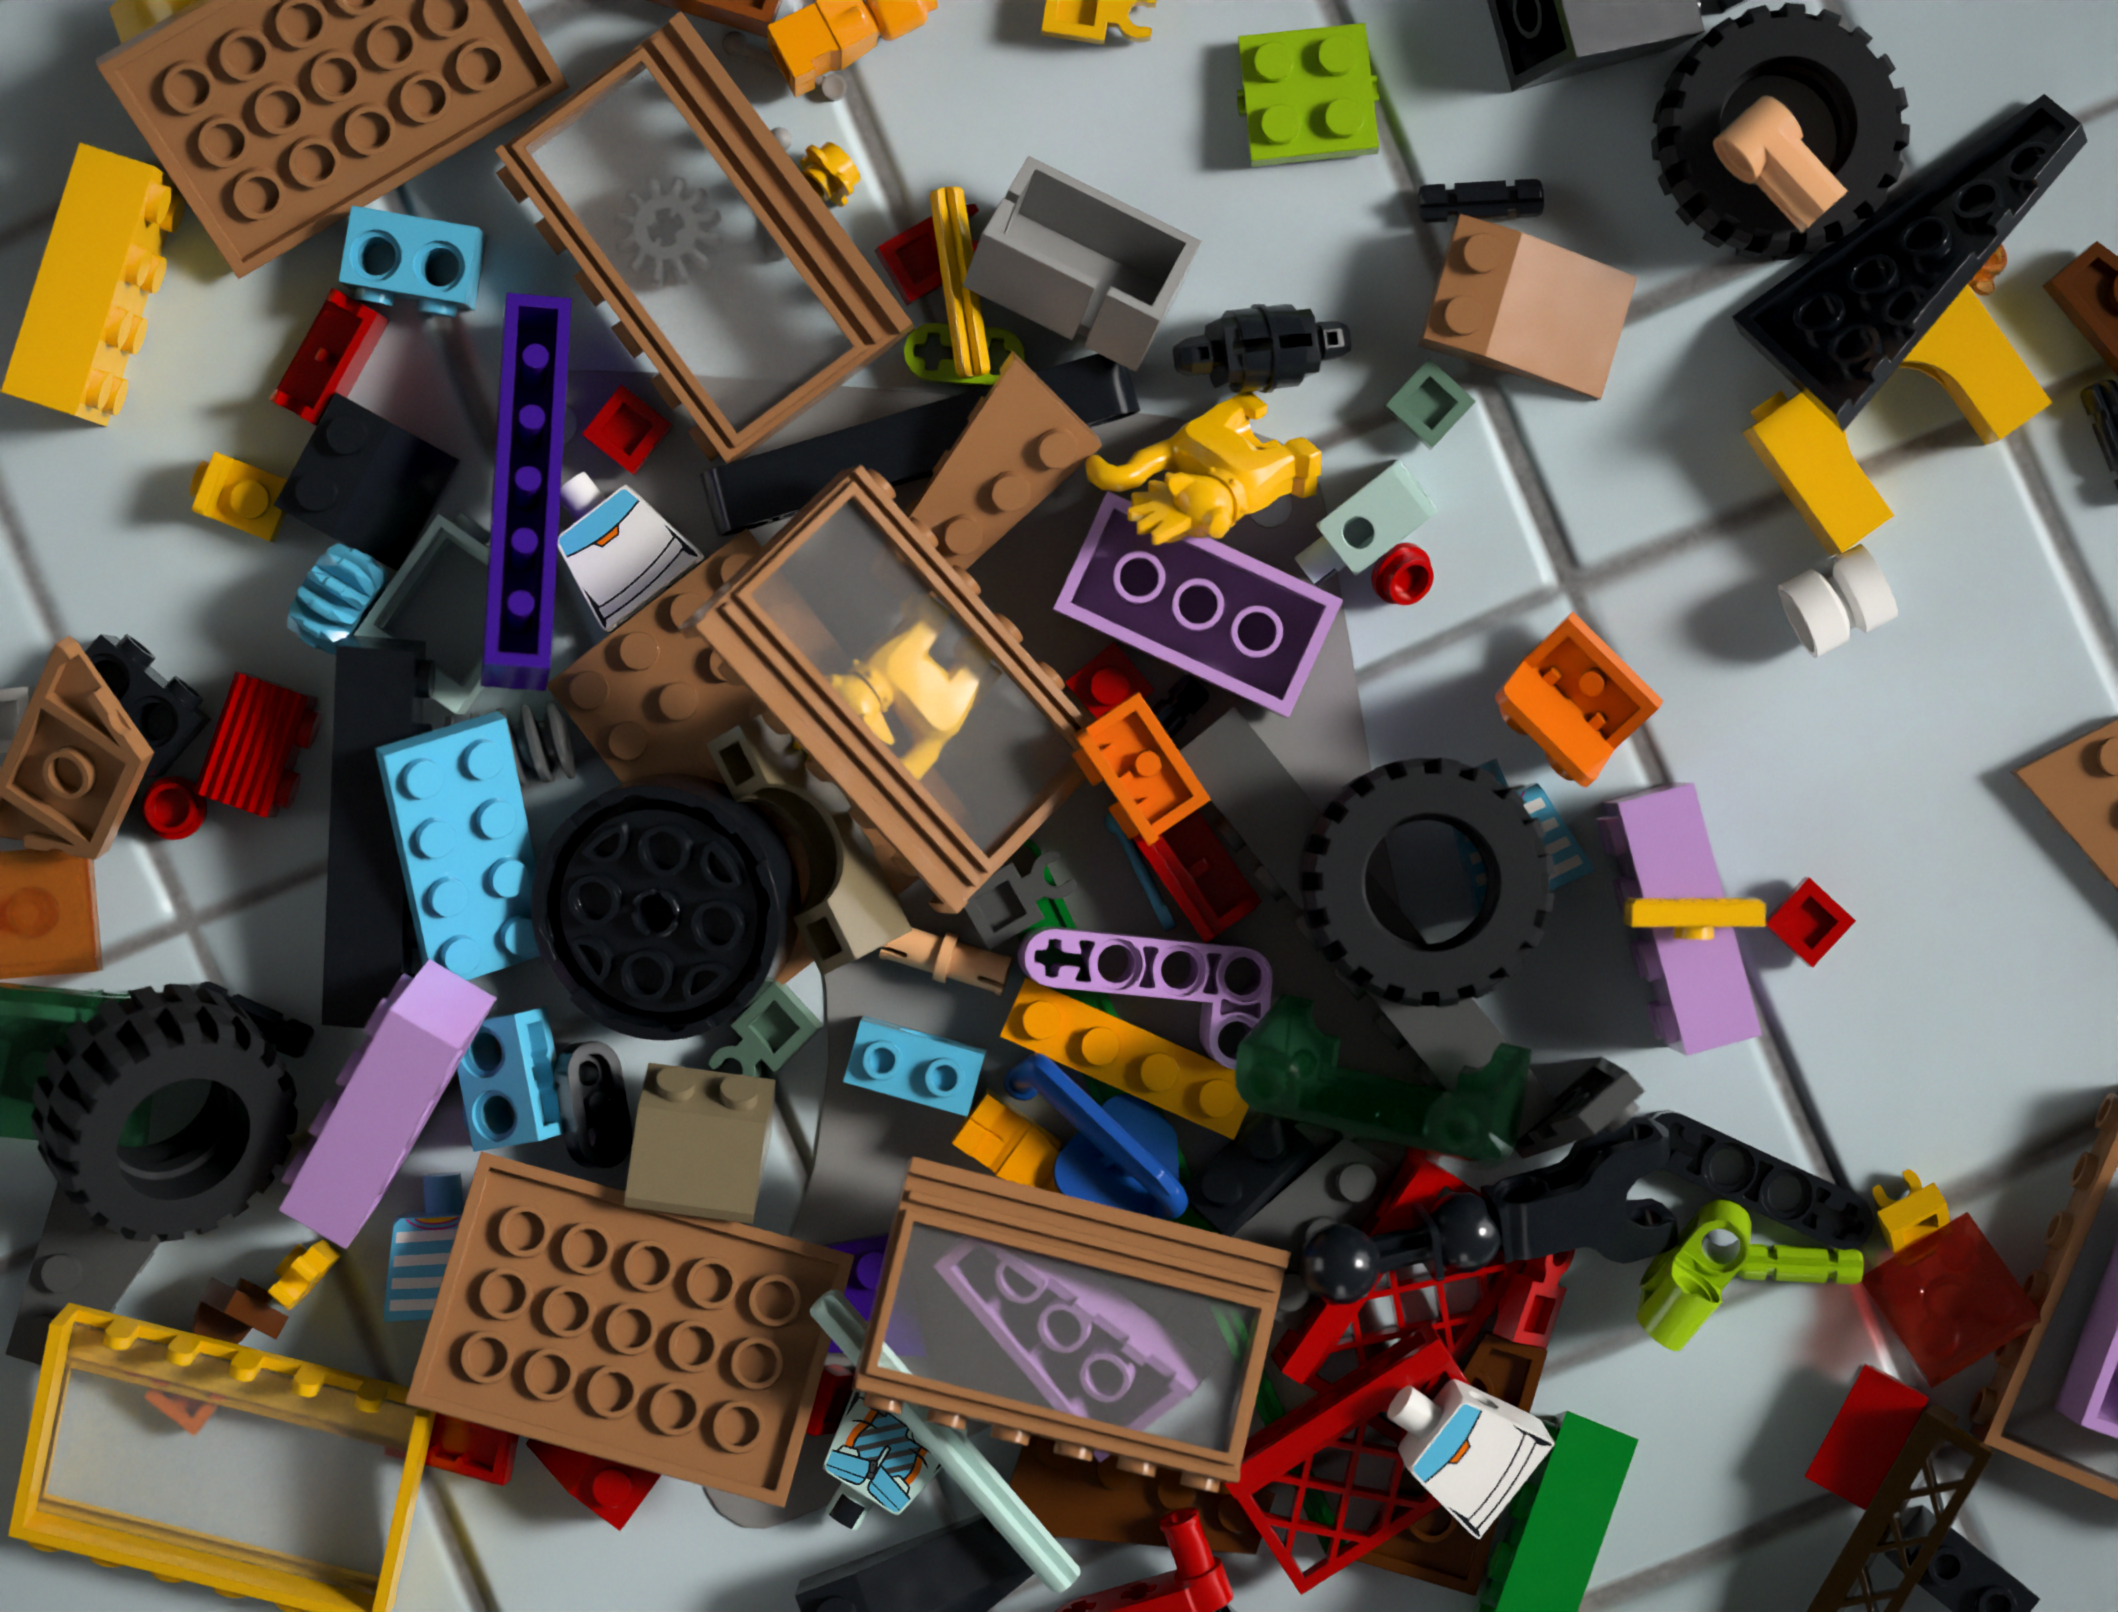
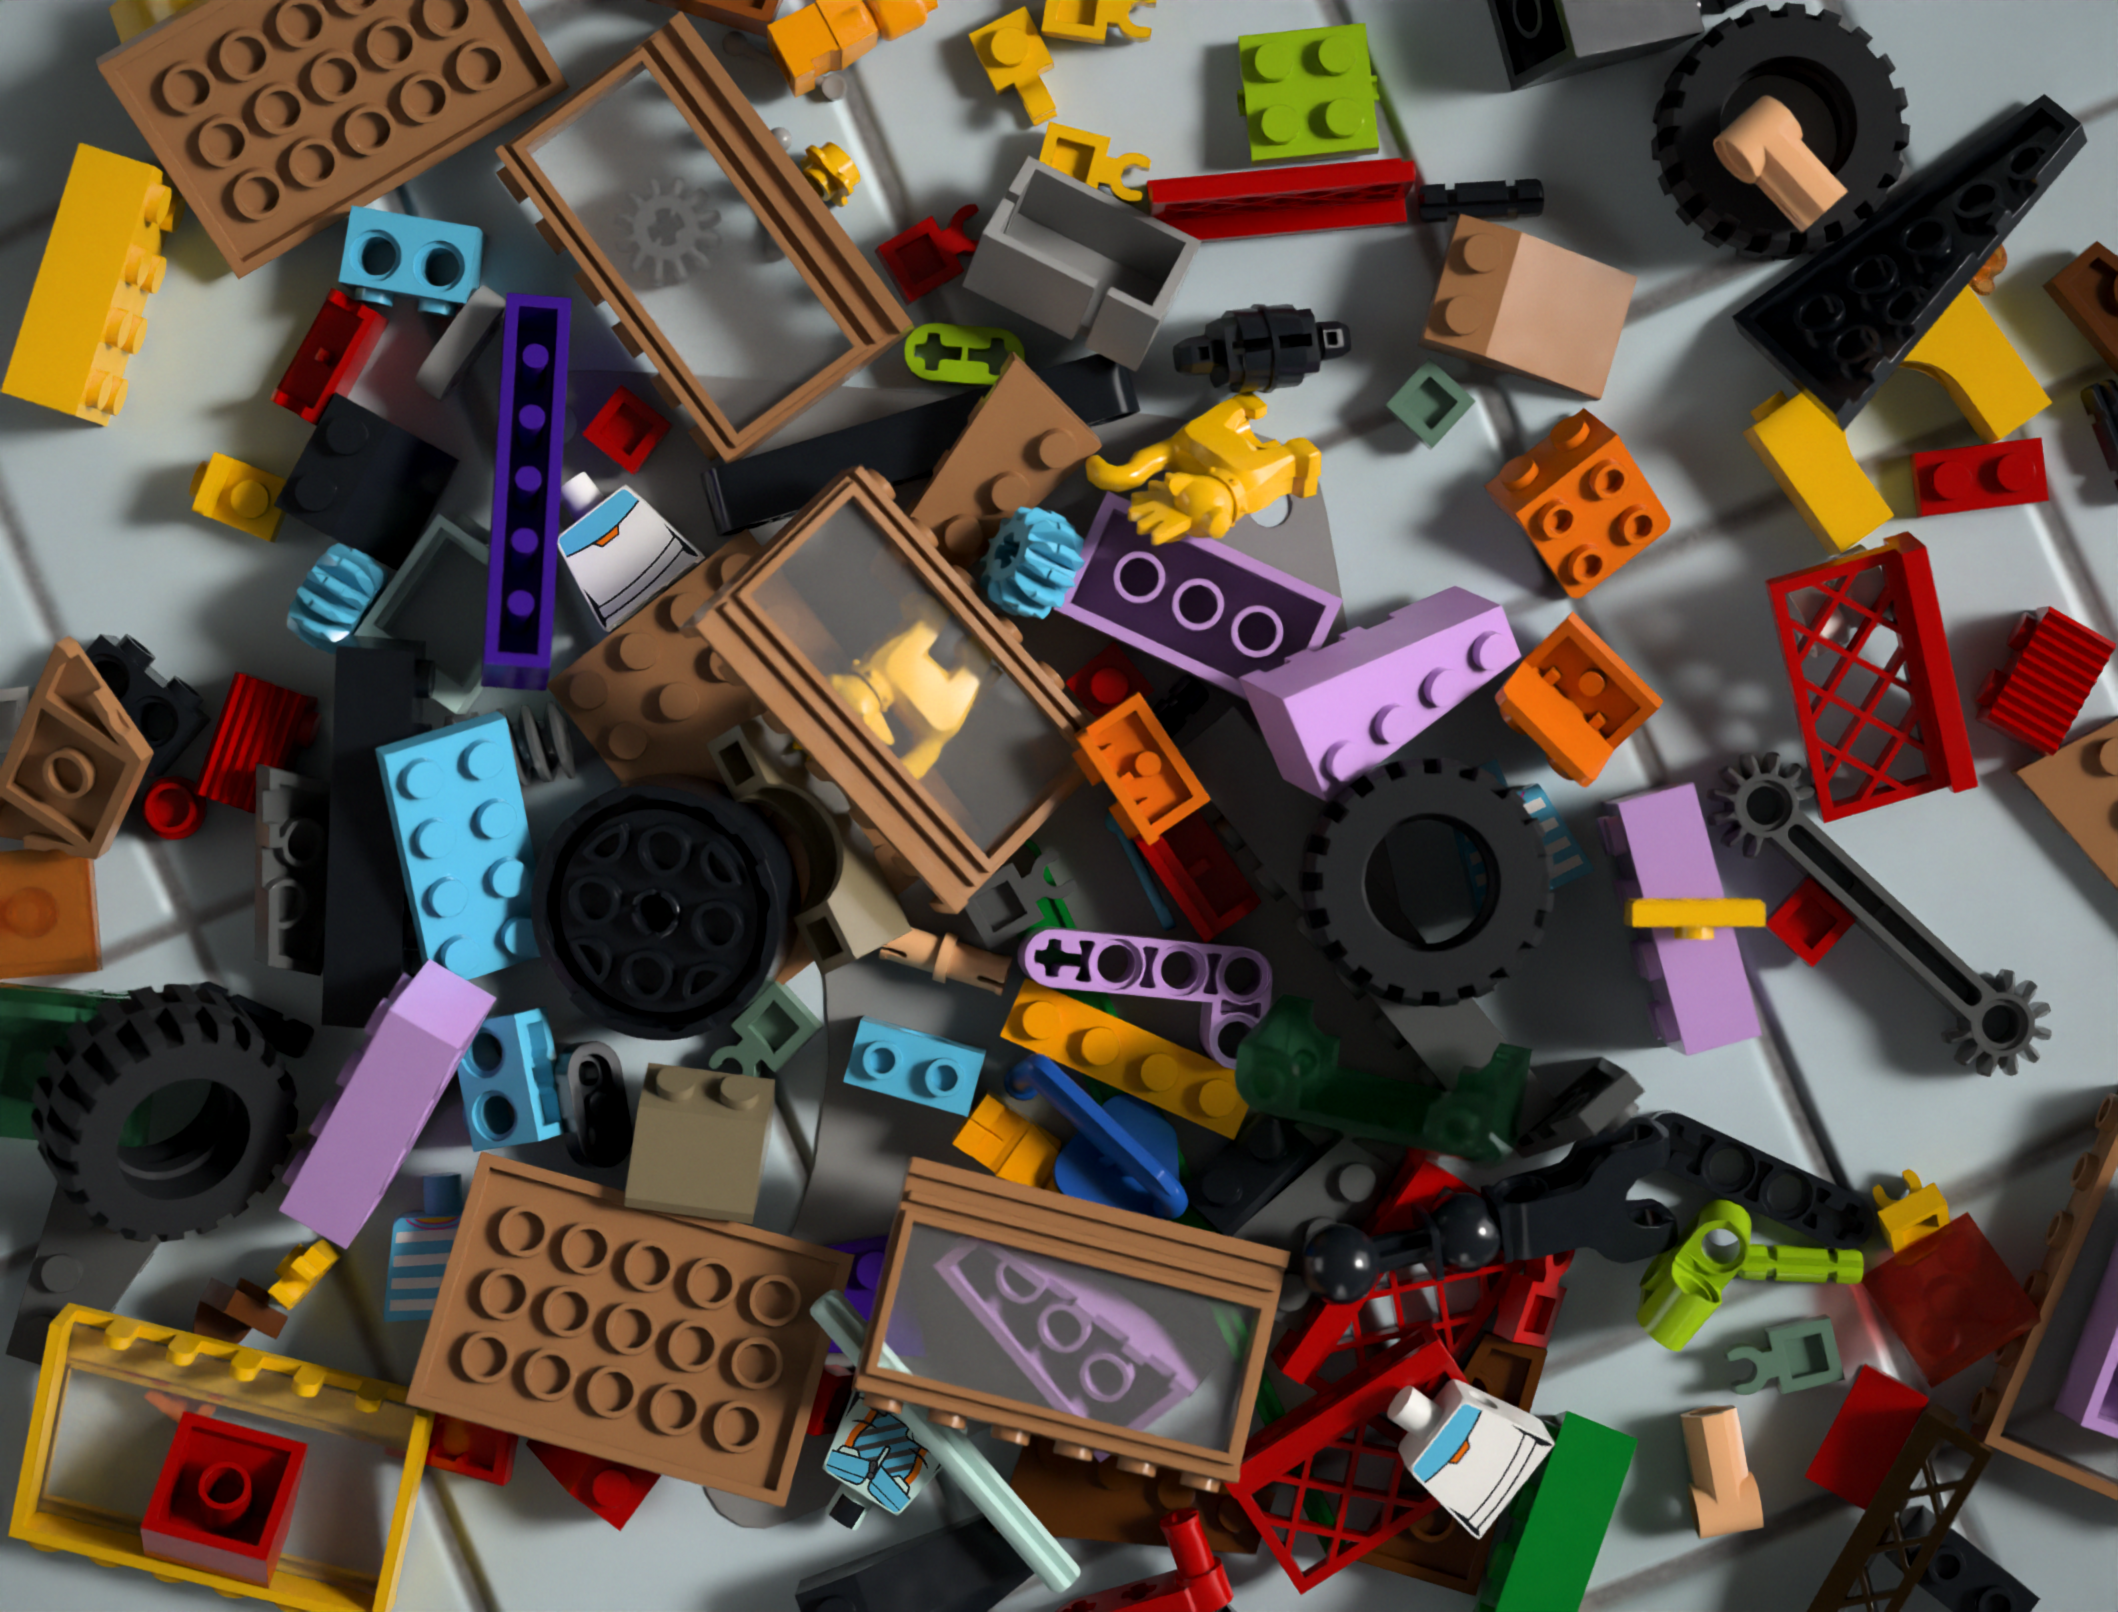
(224, 1499): none -> red slope
(291, 869): none -> dark grey wing
(462, 344): none -> light grey beam
(962, 304): yellow axle -> none
(1014, 59): none -> yellow plate
(1031, 562): none -> medium azure gear
(1086, 159): none -> yellow plate
(1285, 200): none -> red fence
(1377, 688): none -> lavender wedge
(1389, 502): light aqua torso -> none
(1402, 574): red plate -> none
(1580, 502): none -> orange bracket
(1721, 1490): none -> light nougat piece
(1797, 1355): none -> sand green plate
(1881, 916): none -> dark grey arm
(1926, 667): none -> red fence
(1979, 477): none -> red plate
(2043, 680): none -> red brick

